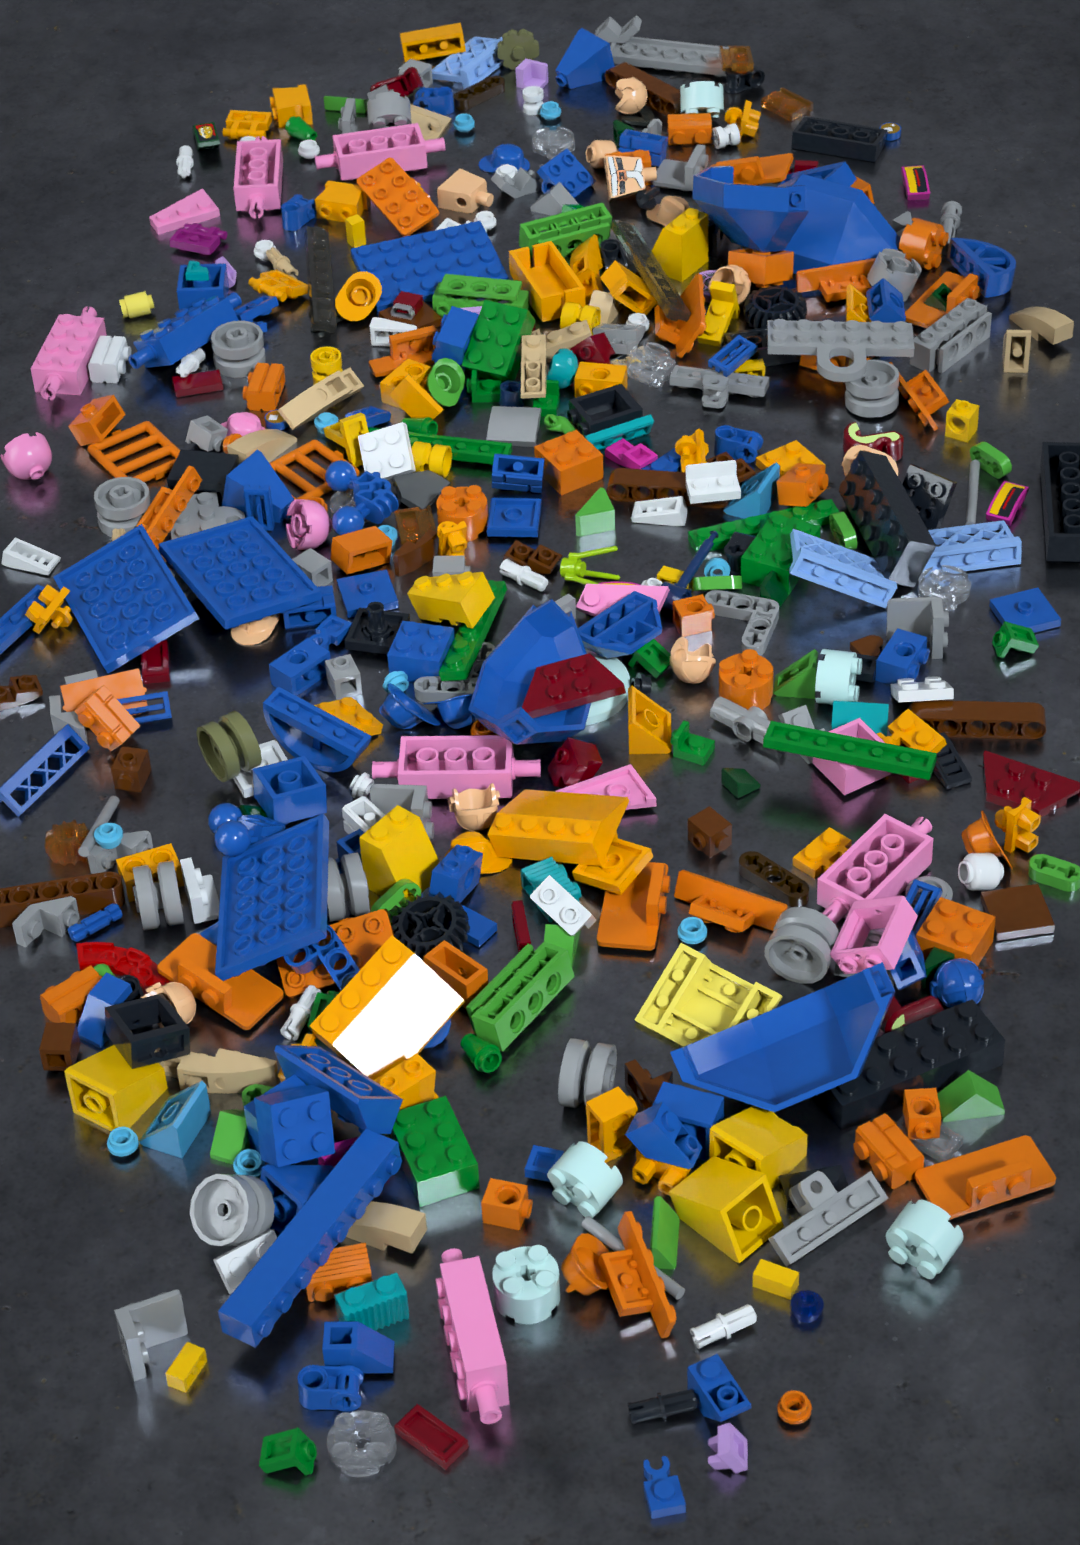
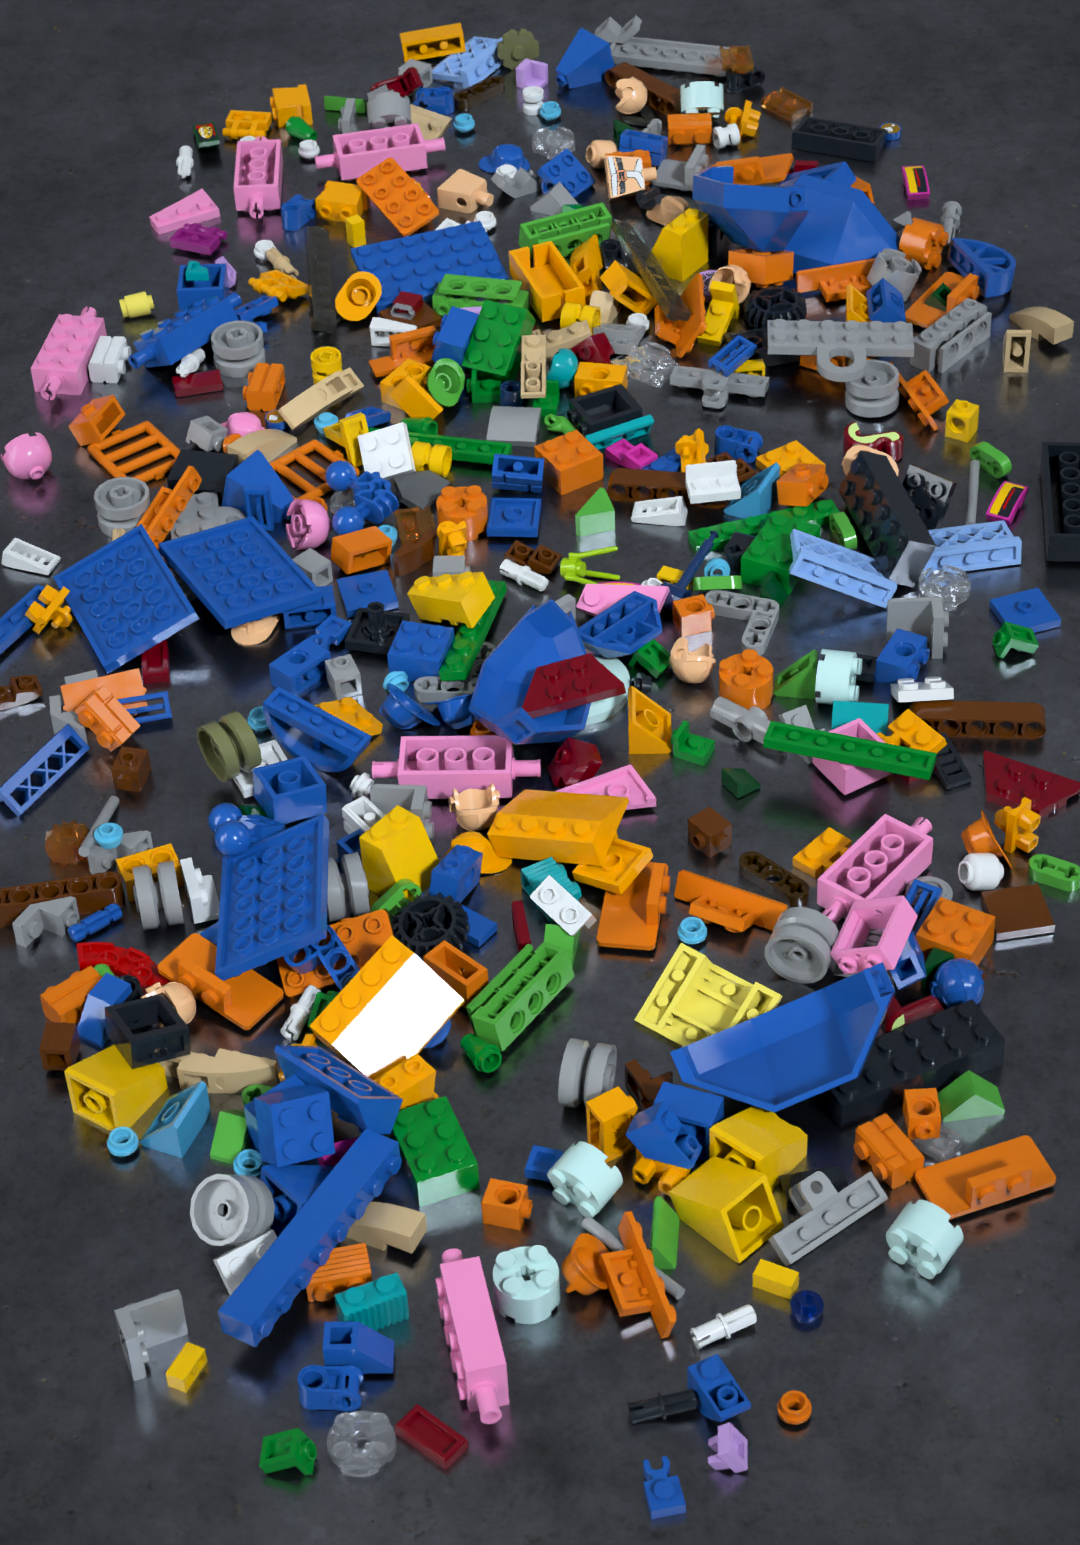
(257, 720): none -> medium azure plate
(869, 645): reddish brown tile -> none

